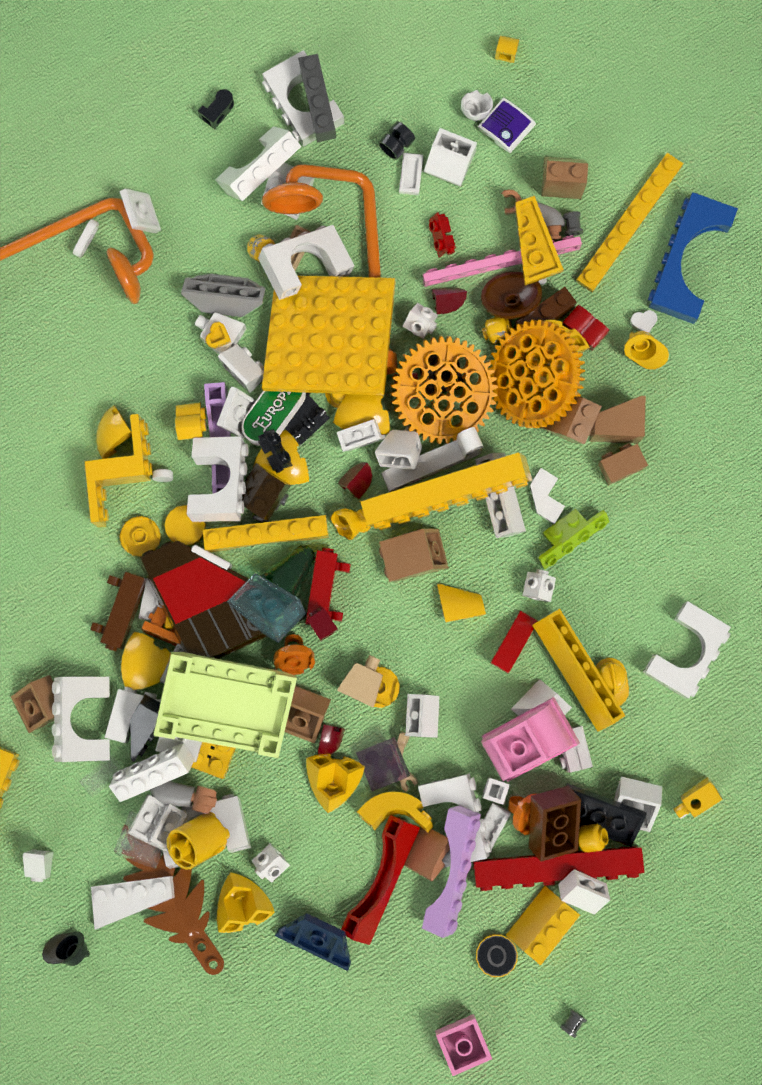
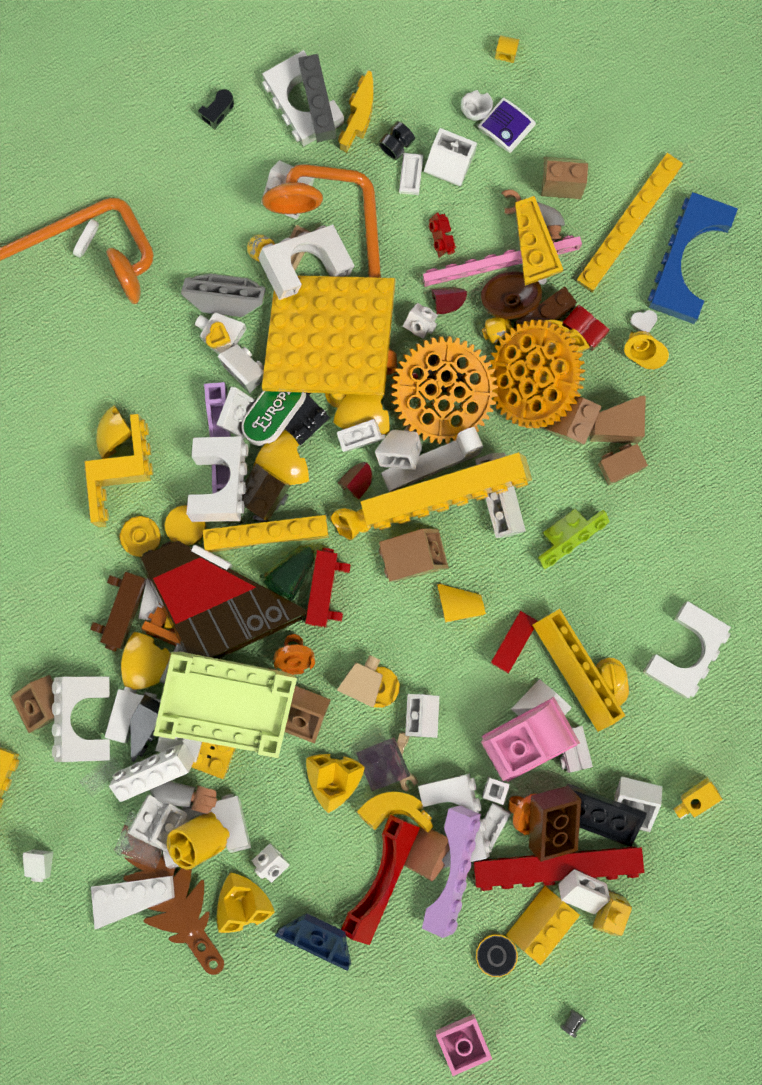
(66, 949): black piece -> none
(140, 211): white plate -> none
(162, 475): white tile -> none
(190, 421): yellow brick -> none
(241, 182): white arch -> none
(268, 607): clear light blue slope -> none
(271, 442): black hinge -> none
(322, 623): dark red brick -> none
(330, 739): dark red brick -> none
(362, 106): none -> yellow slope
(539, 586): white brick -> none
(545, 505): white tile -> none
(573, 223): dark grey bush -> none
(592, 838): yellow head -> none
(613, 916): none -> yellow torso

